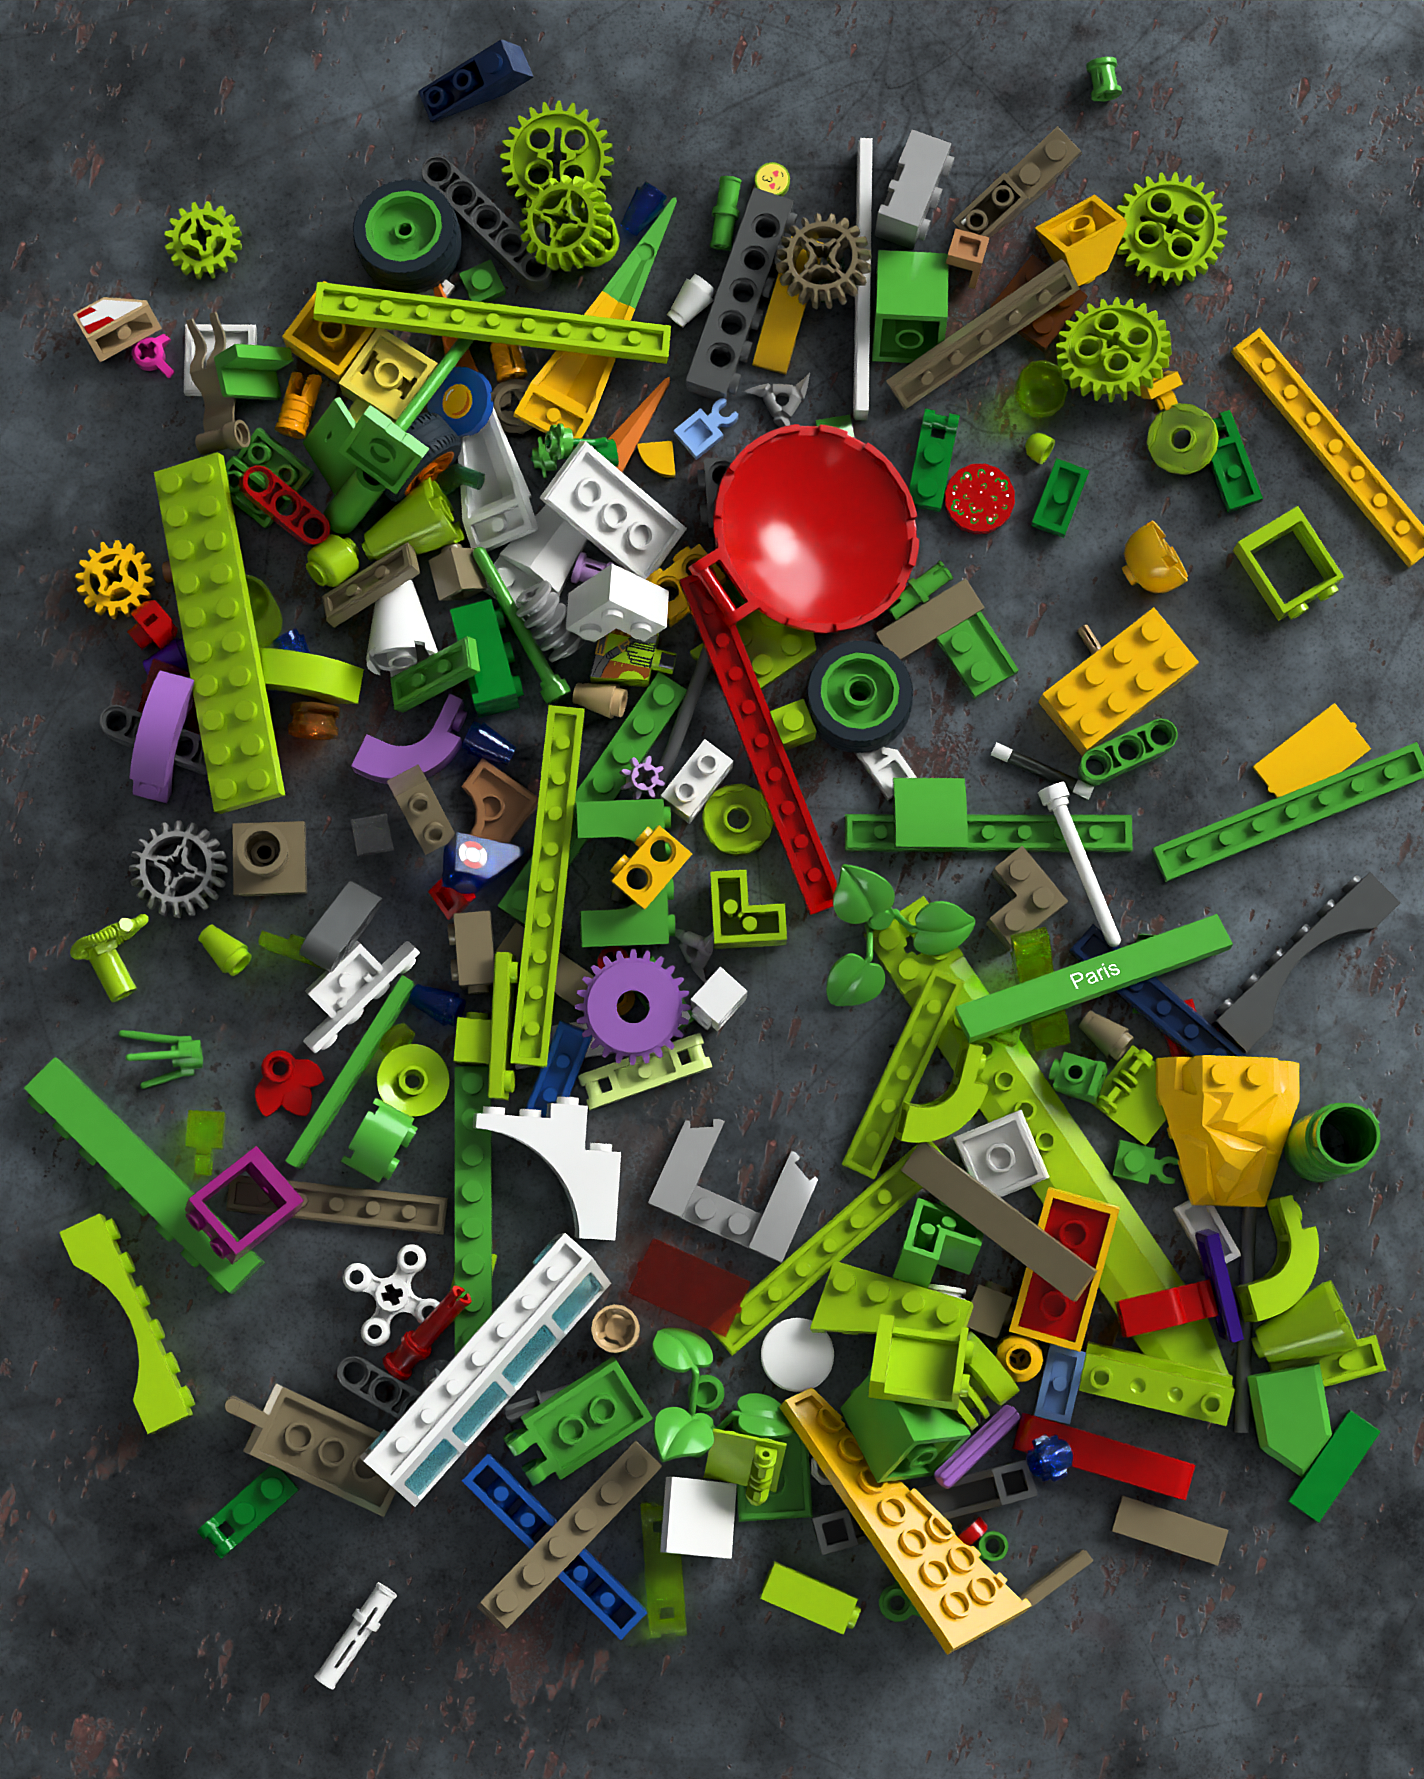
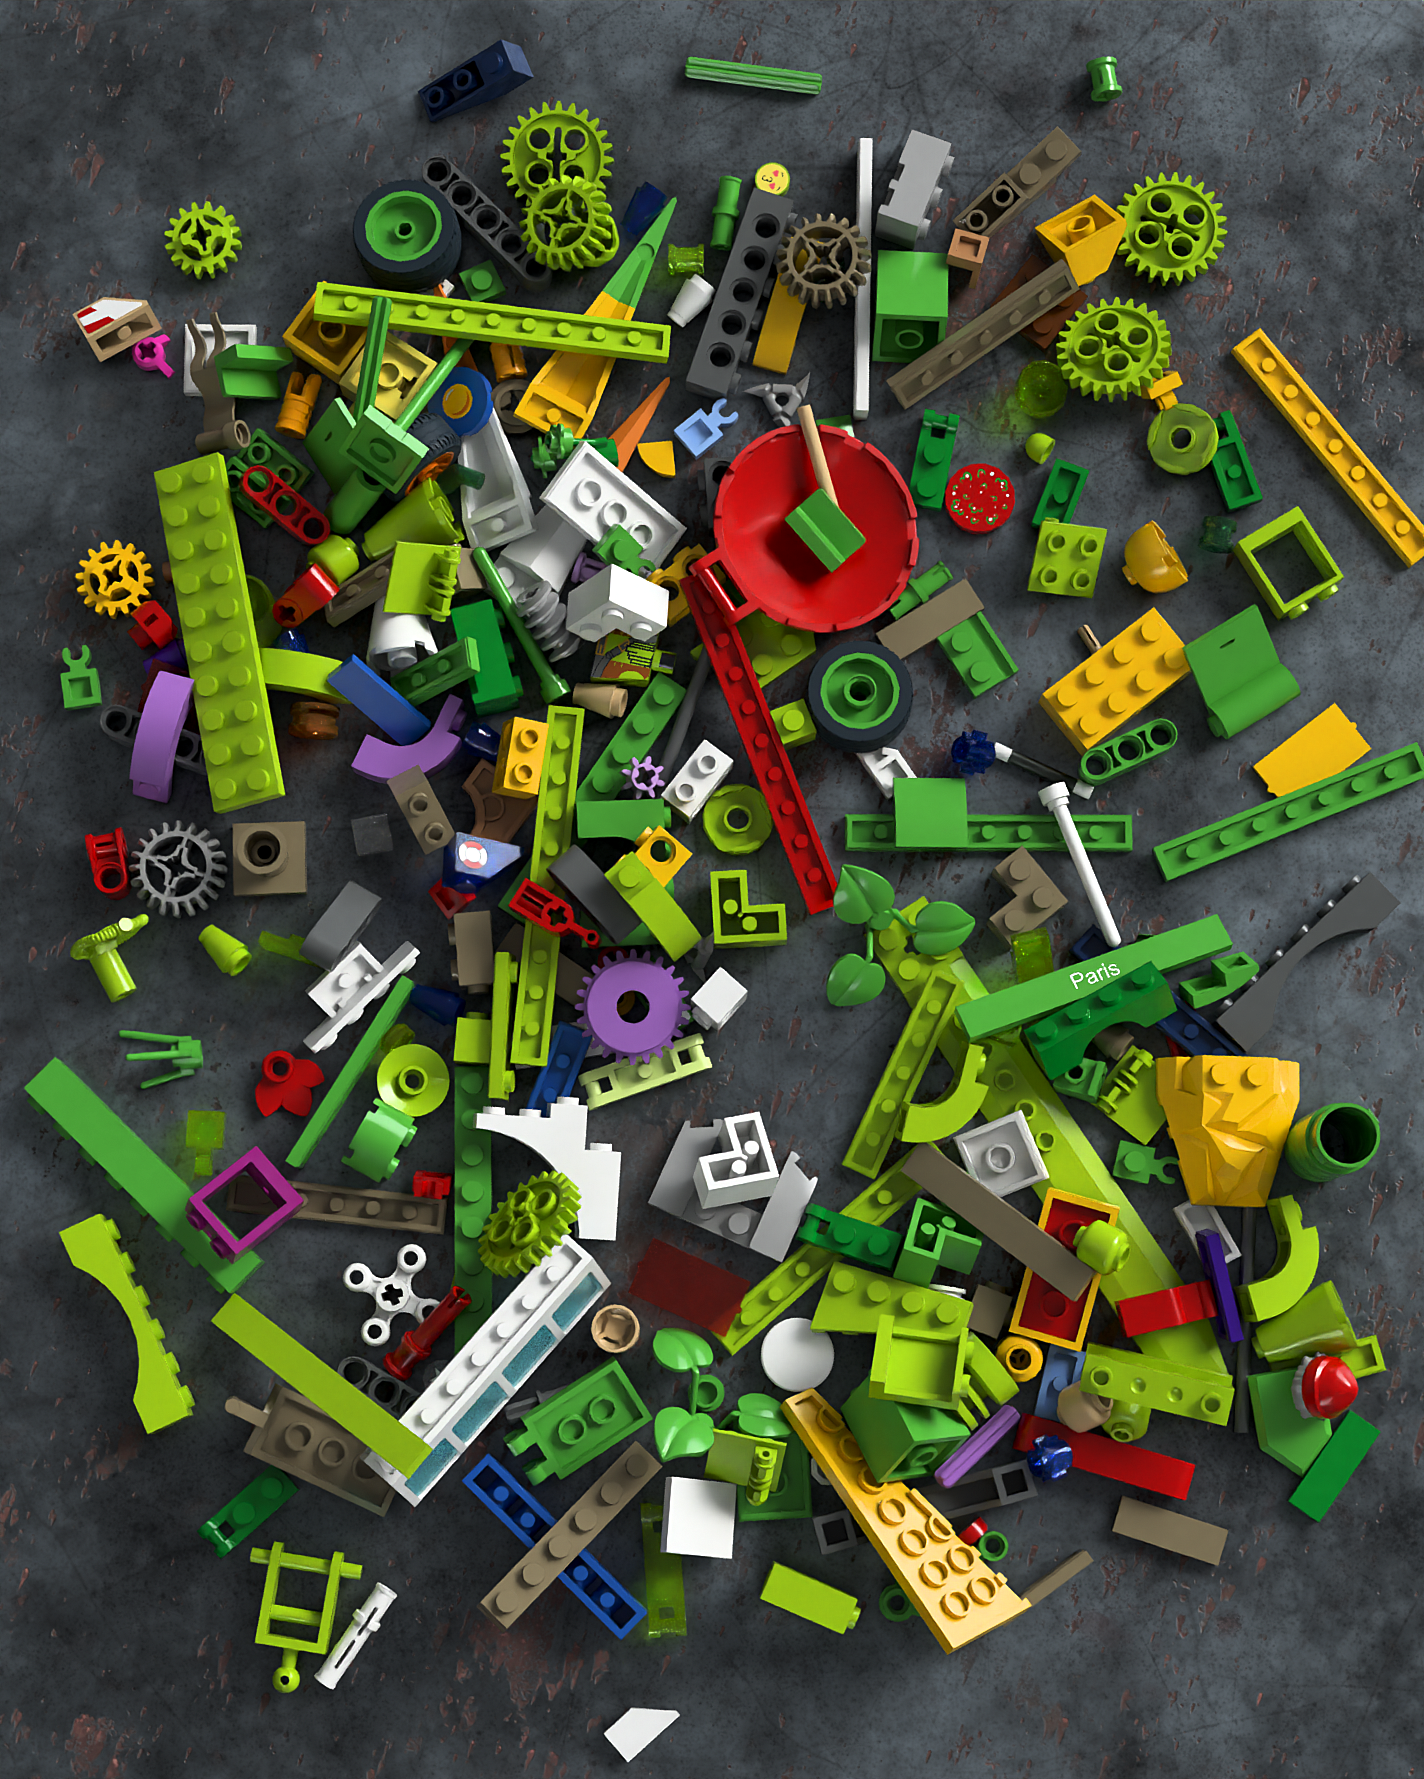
(80, 685): none -> bright green plate
(109, 856): none -> red piece
(291, 1646): none -> lime piece
(304, 596): none -> red piece
(322, 1386): none -> lime tile
(372, 355): none -> bright green axle
(379, 701): none -> blue tile
(422, 579): none -> lime hinge
(431, 1184): none -> red plate
(520, 758): none -> yellow brick
(529, 1224): none -> lime gear
(550, 904): none -> red piece
(594, 894): none -> dark grey beam
(621, 549): none -> bright green plate
(638, 1729): none -> white tile
(653, 906): none -> lime arch
(686, 259): none -> clear neon green bush
(742, 1169): none -> white brick
(753, 75): none -> bright green axle
(815, 451): none -> tan bar
(825, 529): none -> bright green panel
(851, 1237): none -> green plate
(973, 752): none -> clear blue gear
(1063, 1037): none -> green arch
(1066, 558): none -> lime hinge
(1081, 1409): none -> tan head
(1102, 1247): none -> lime head
(1127, 1421): none -> lime head
(1218, 534): none -> clear green wheel
(1226, 977): none -> bright green slope
(1239, 673): none -> bright green door
(1323, 1387): none -> red hair

